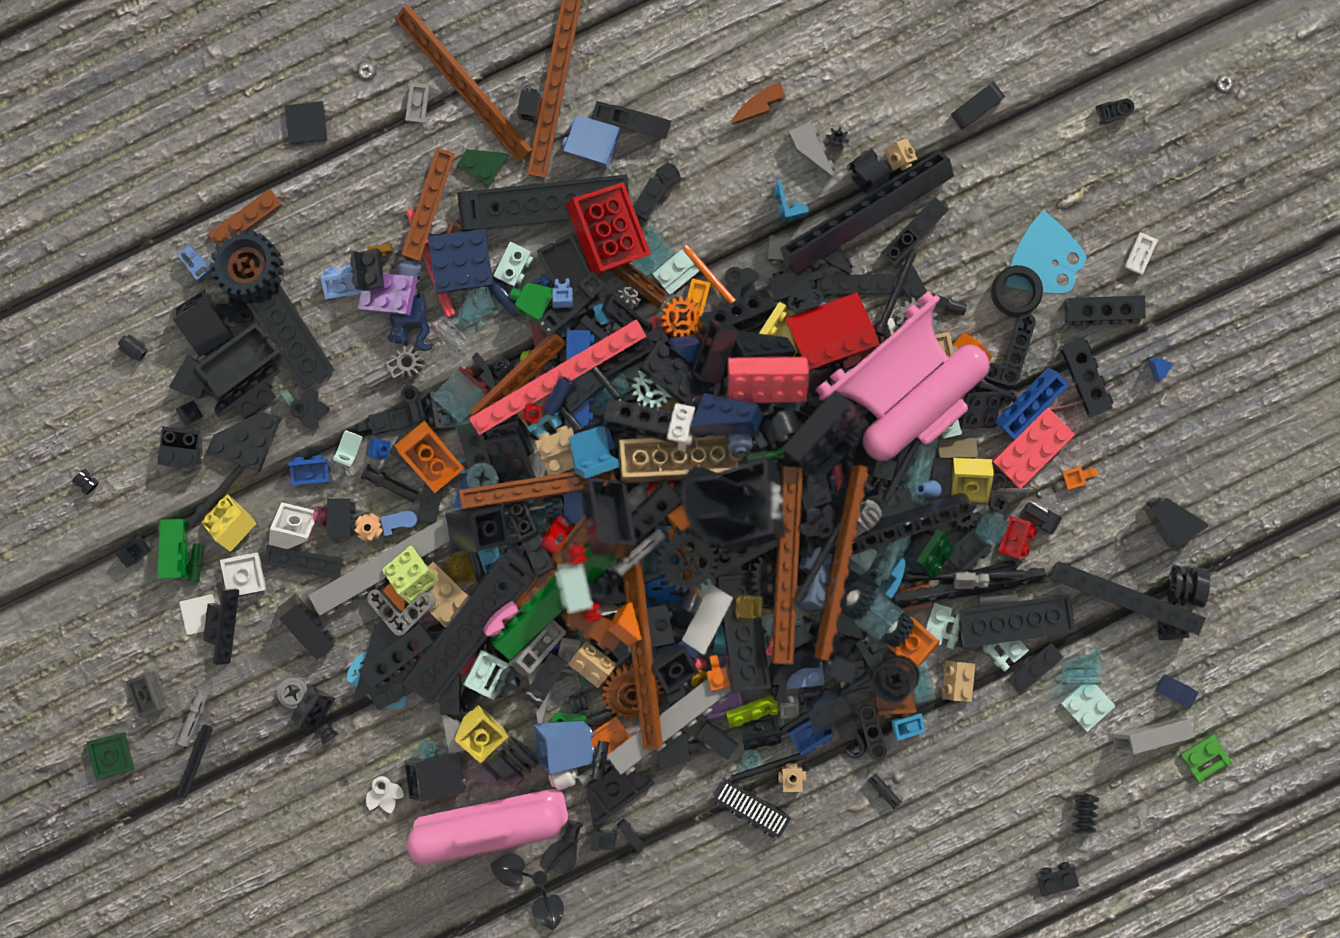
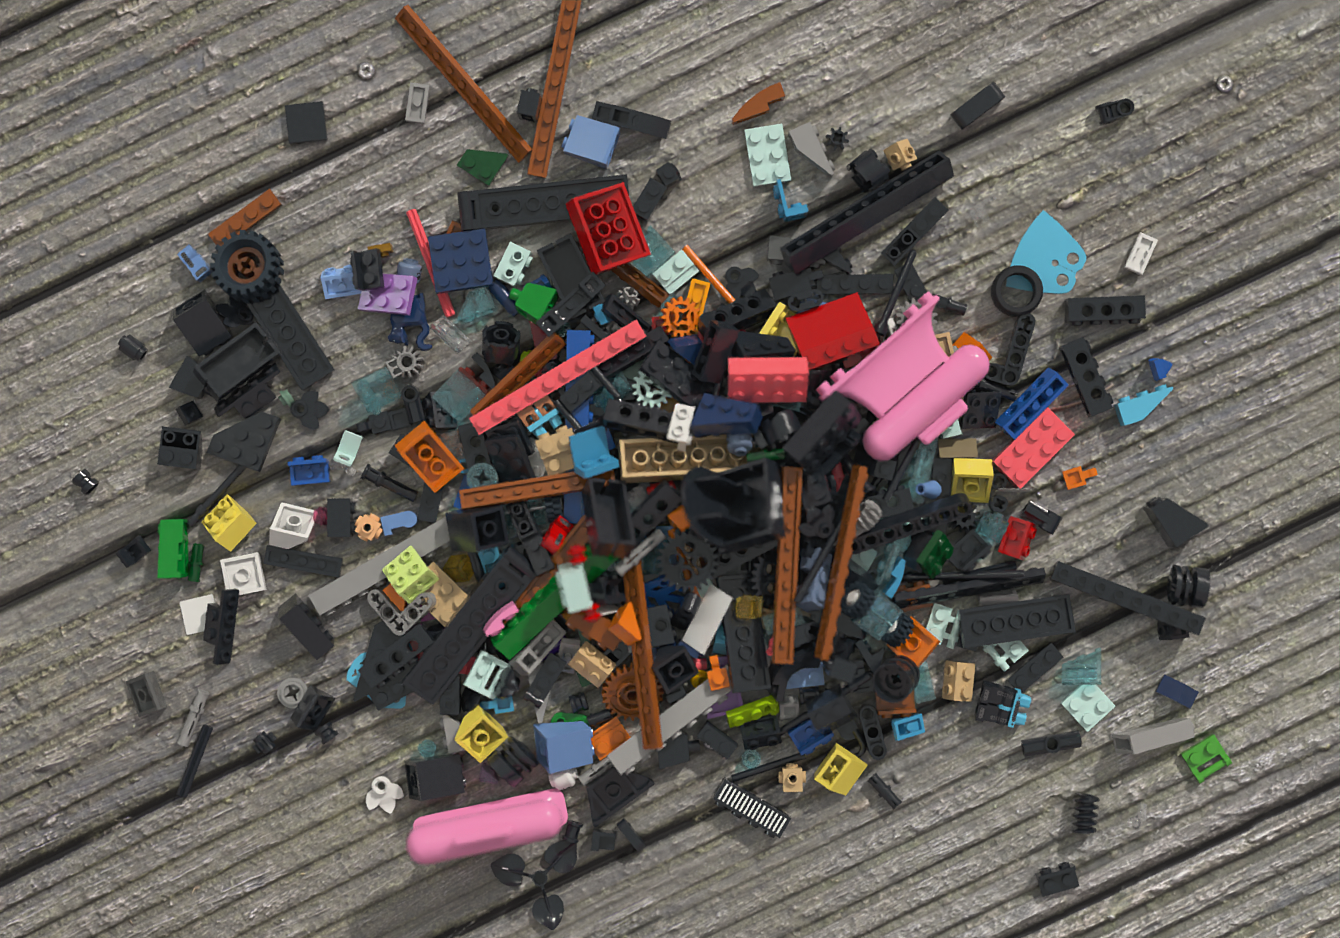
(110, 755): dark green plate -> none
(264, 742): none -> black gear
(376, 390): none -> clear light blue hinge
(378, 448): blue bracket -> none
(428, 204): dark orange plate -> none
(499, 705): none -> dark azure plate
(500, 343): none -> black brick
(534, 418): red plate -> none
(557, 396): dark blue piece -> none
(562, 294): medium blue plate -> none
(602, 748): black pin -> none
(767, 155): none -> light aqua plate
(839, 770): none -> light yellow slope
(968, 580): light grey plate -> none
(1001, 704): none -> hips
(1038, 745): none -> black piece
(1138, 408): none -> medium azure slope

